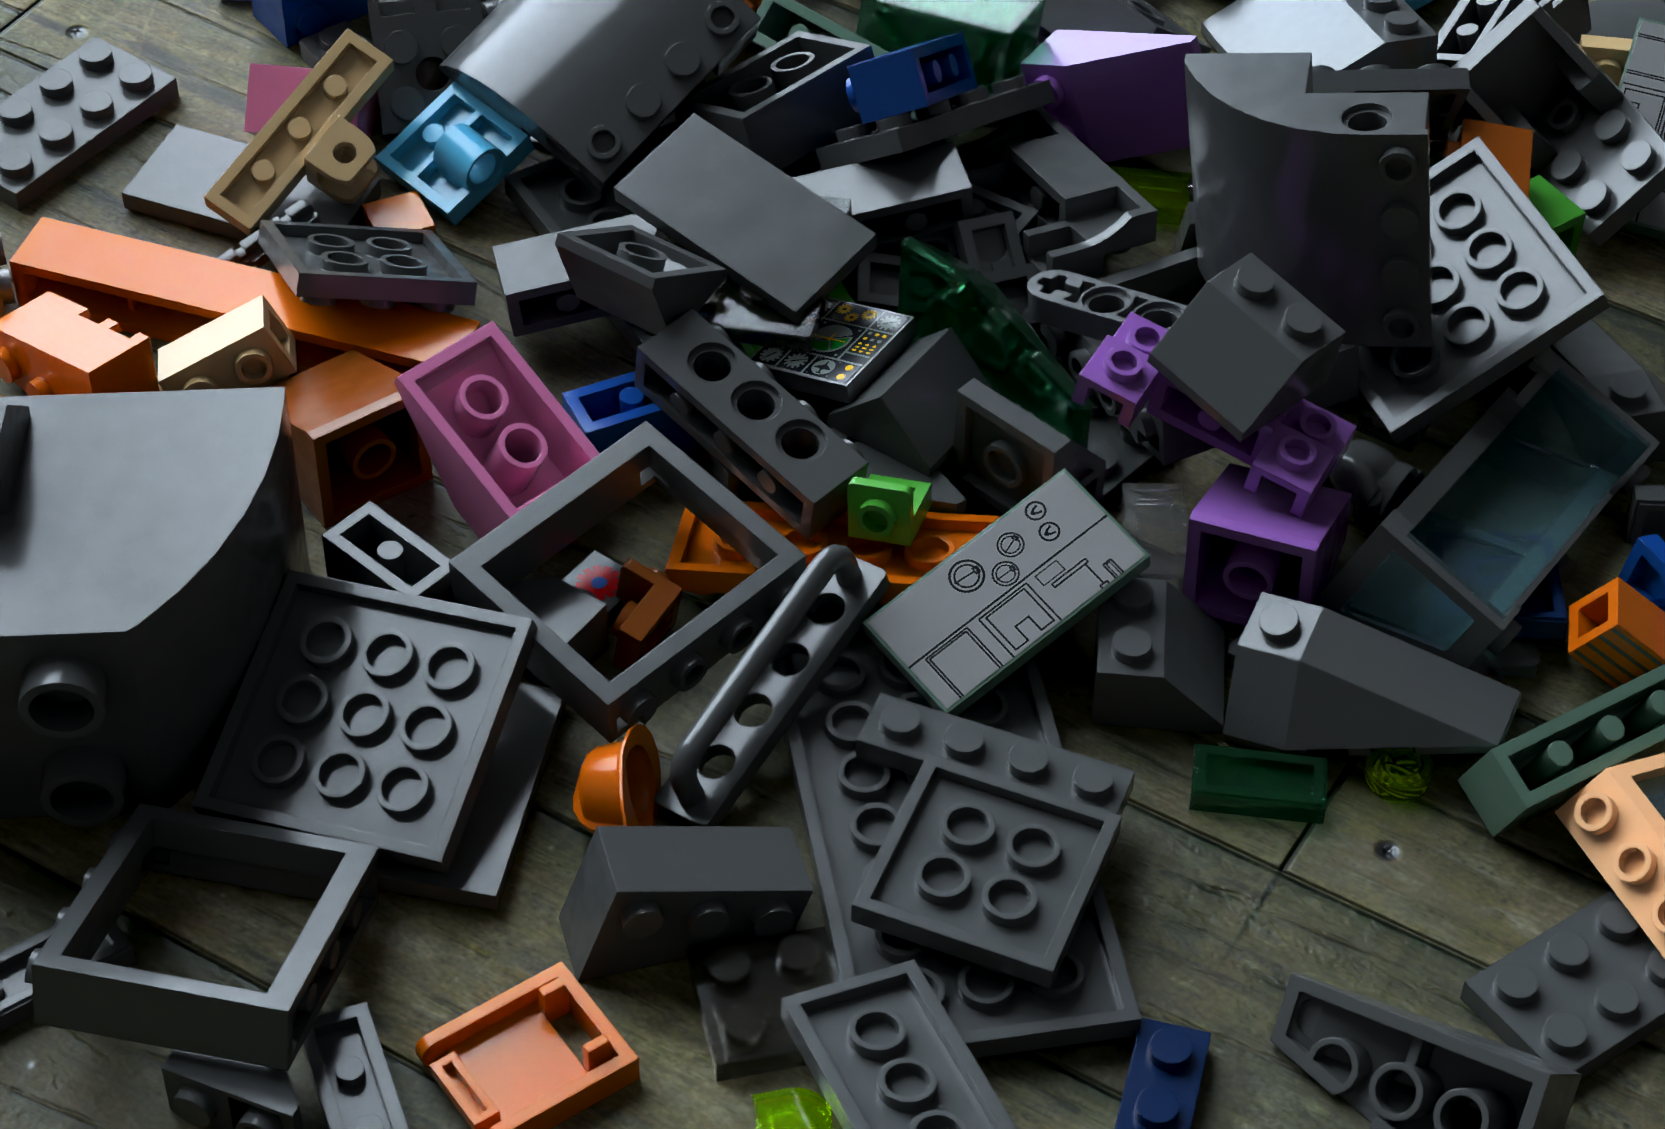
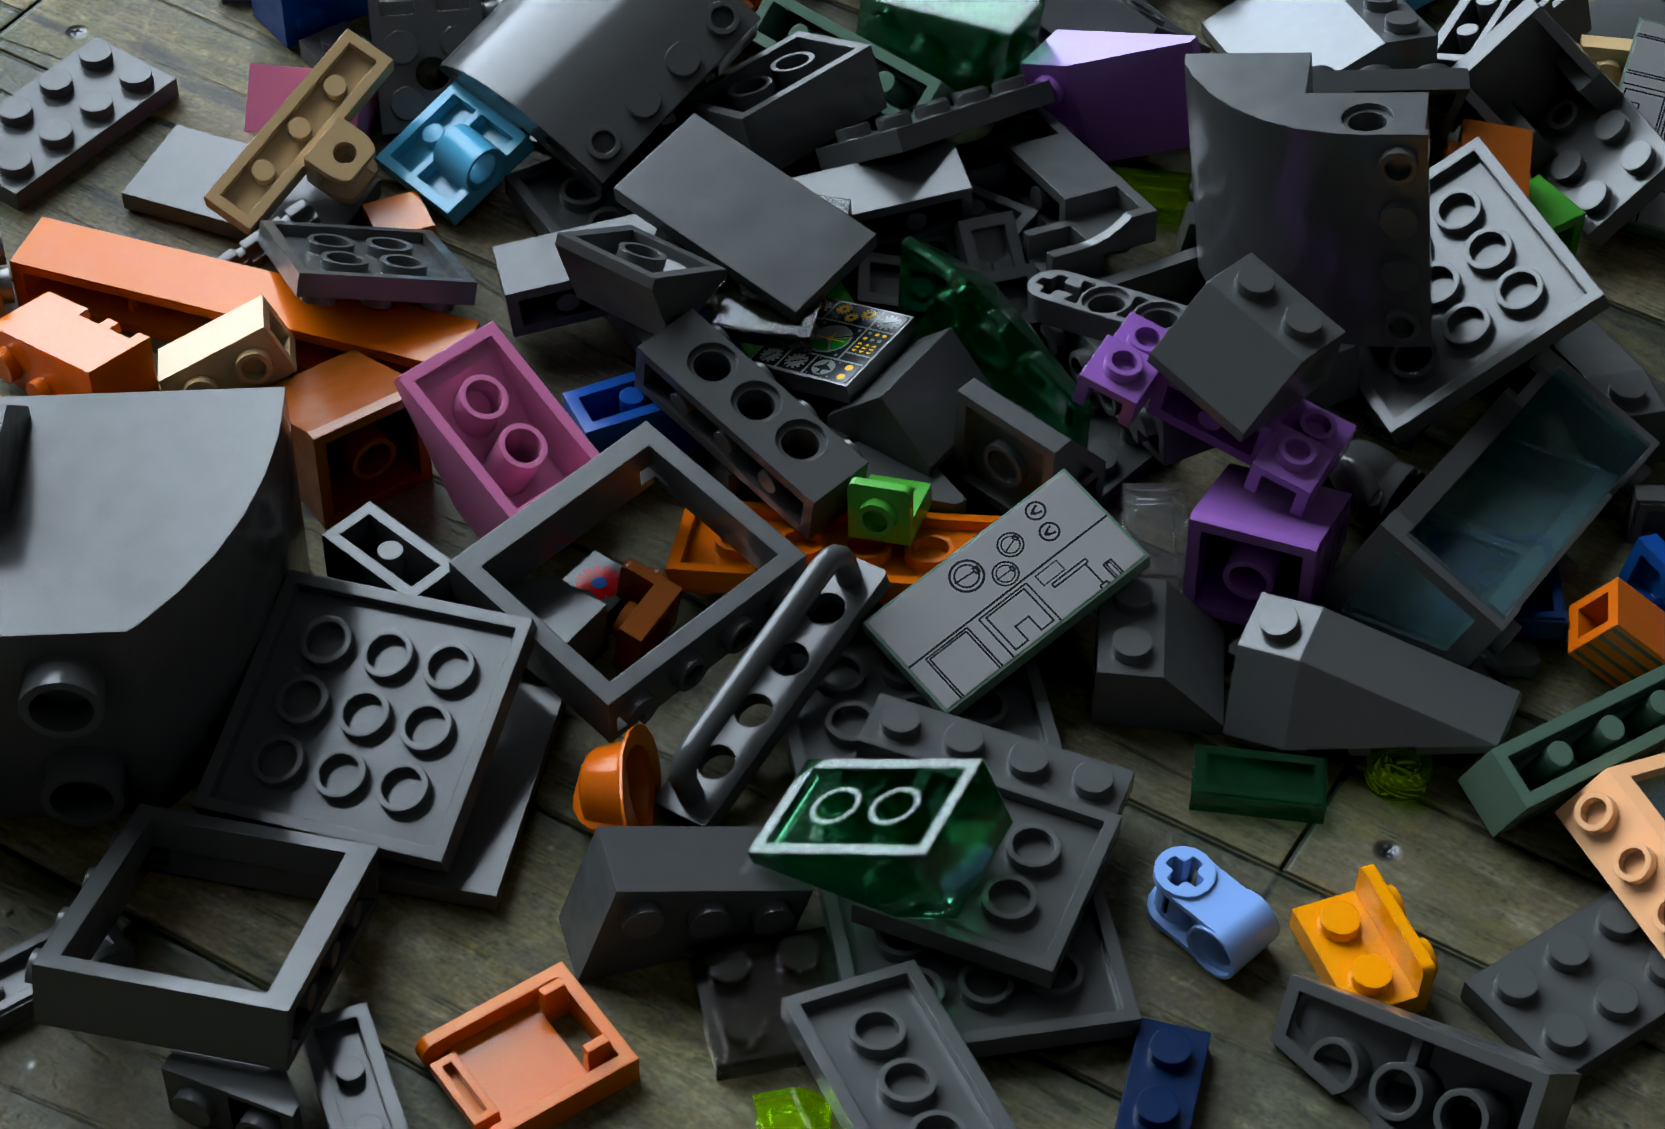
(888, 832): none -> clear green slope
(910, 78): blue brick -> none
(1214, 918): none -> light blue piece
(1367, 944): none -> light orange bracket

